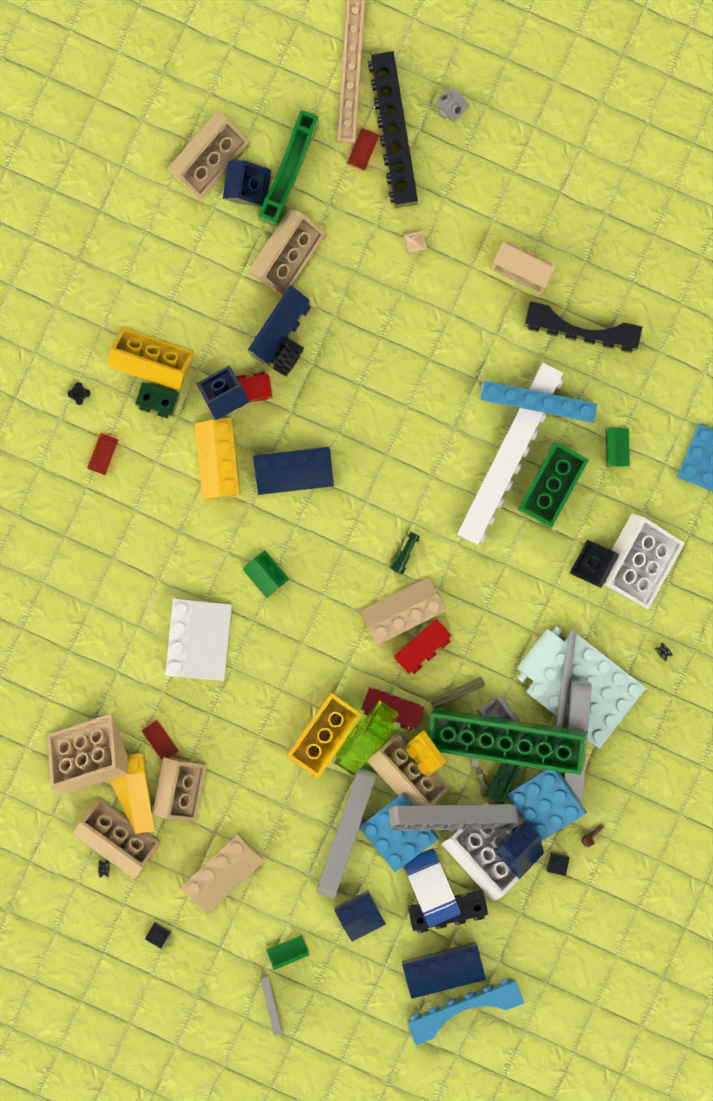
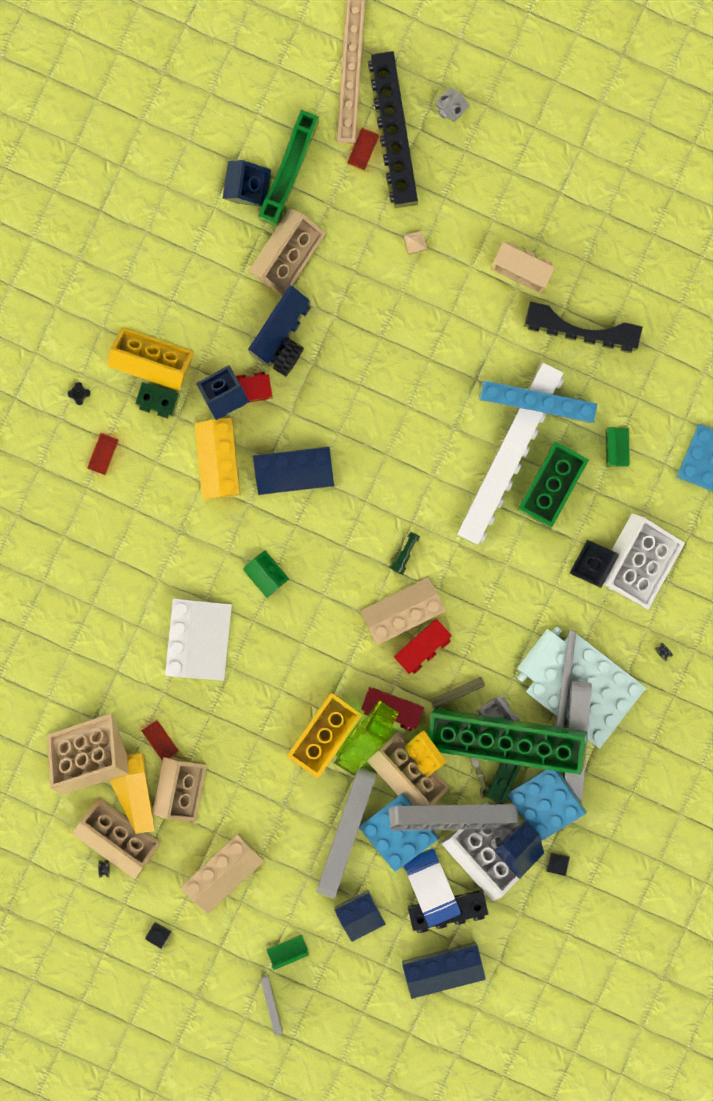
(208, 155): tan slope -> none
(503, 996): dark azure arch -> none
(588, 840): reddish brown hand -> none

